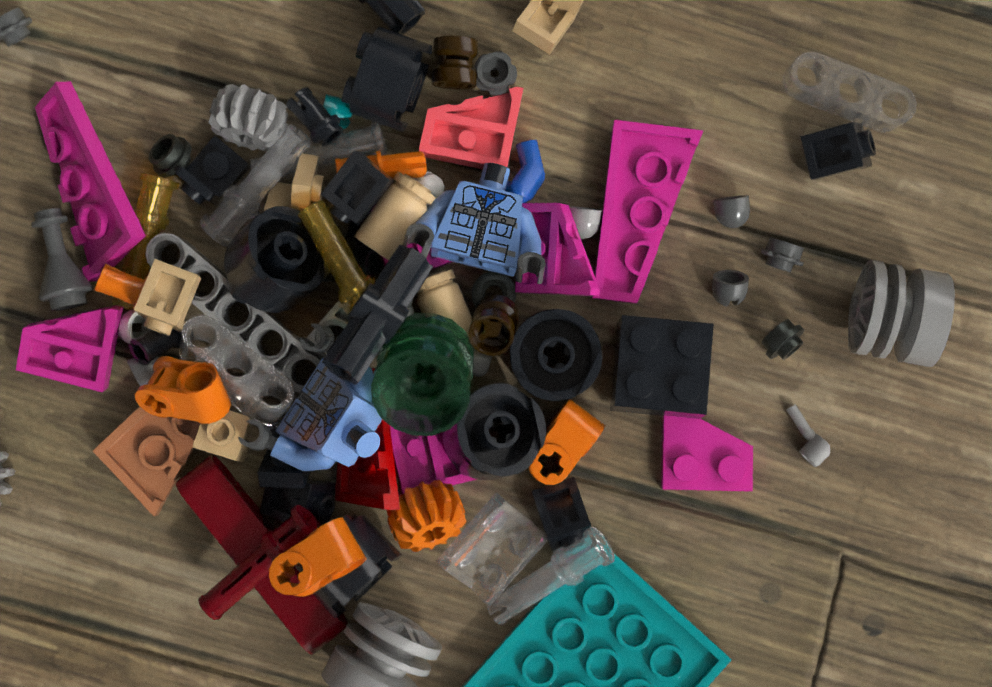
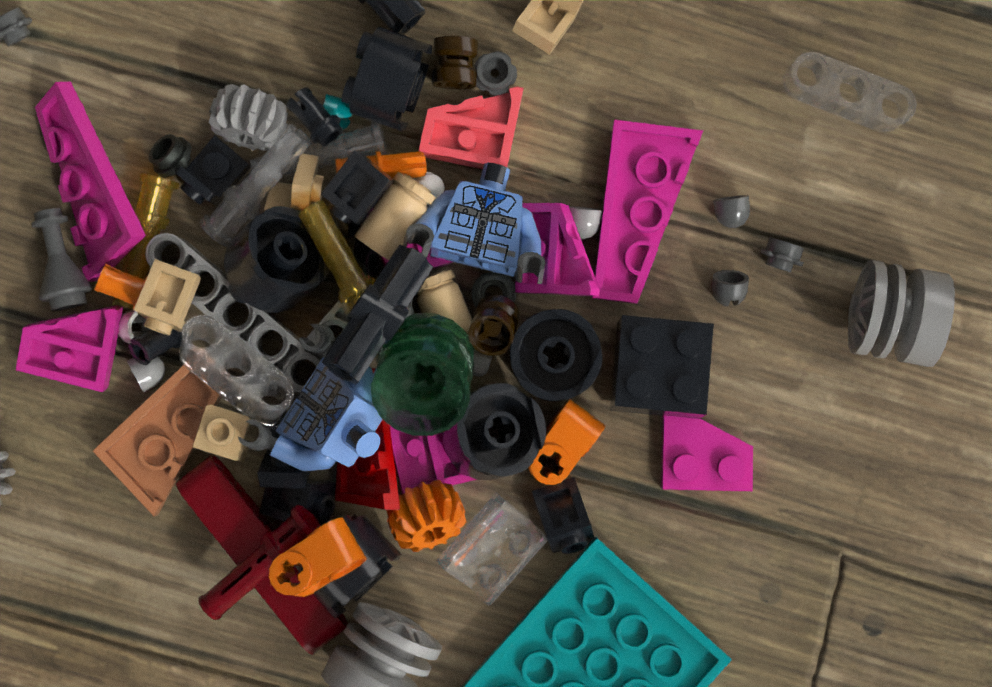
(184, 391): orange piece -> none
(531, 174): blue arm -> none
(565, 567): clear pin -> none
(783, 340): pearl dark grey plate -> none
(816, 448): light grey hand -> none
(838, 150): black bracket -> none

